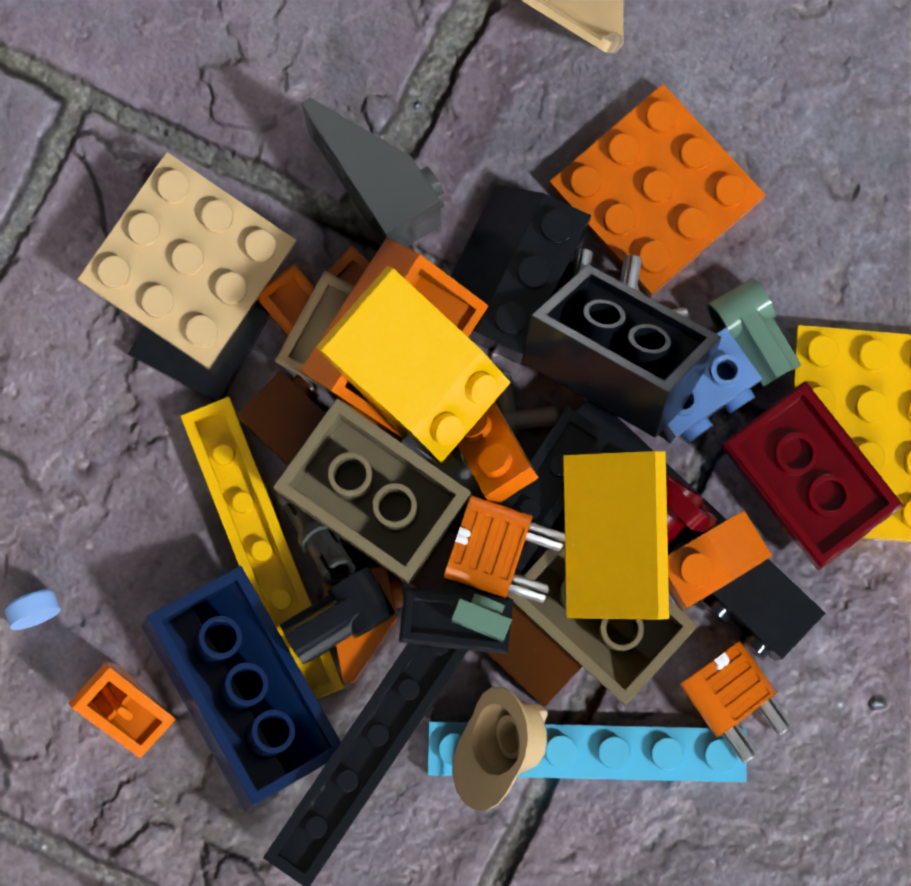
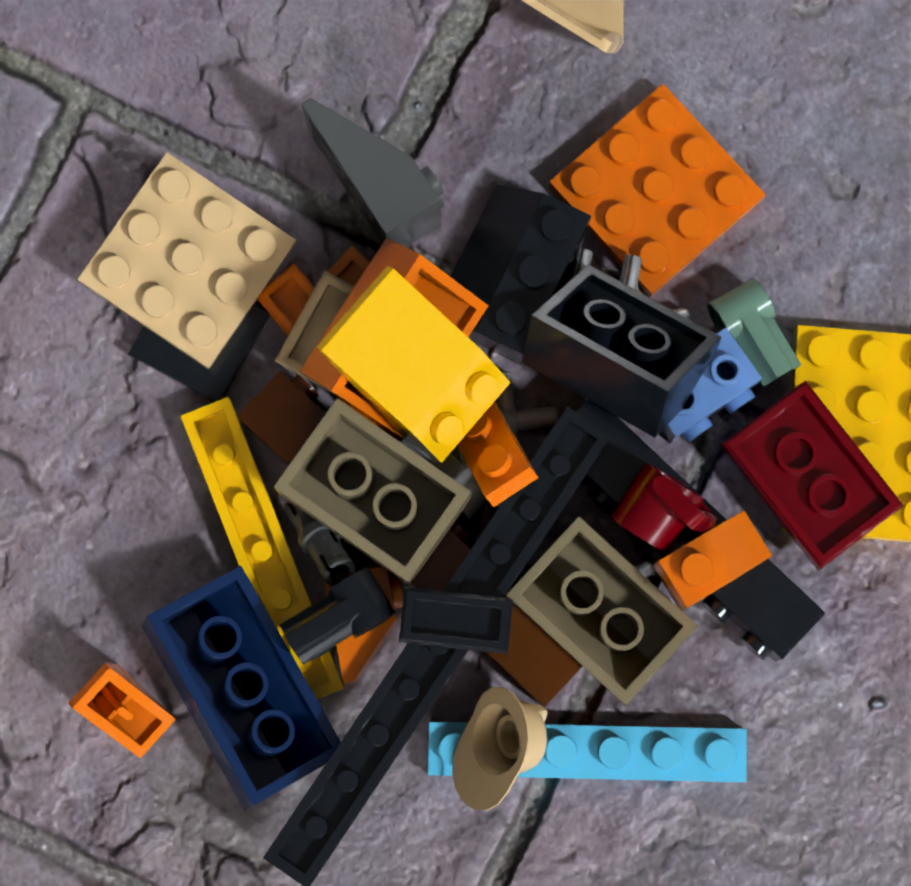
(32, 609): light blue tile -> none
(482, 616): sand green plate -> none
(491, 546): orange piece -> none
(616, 536): yellow tile -> none
(729, 691): orange piece -> none

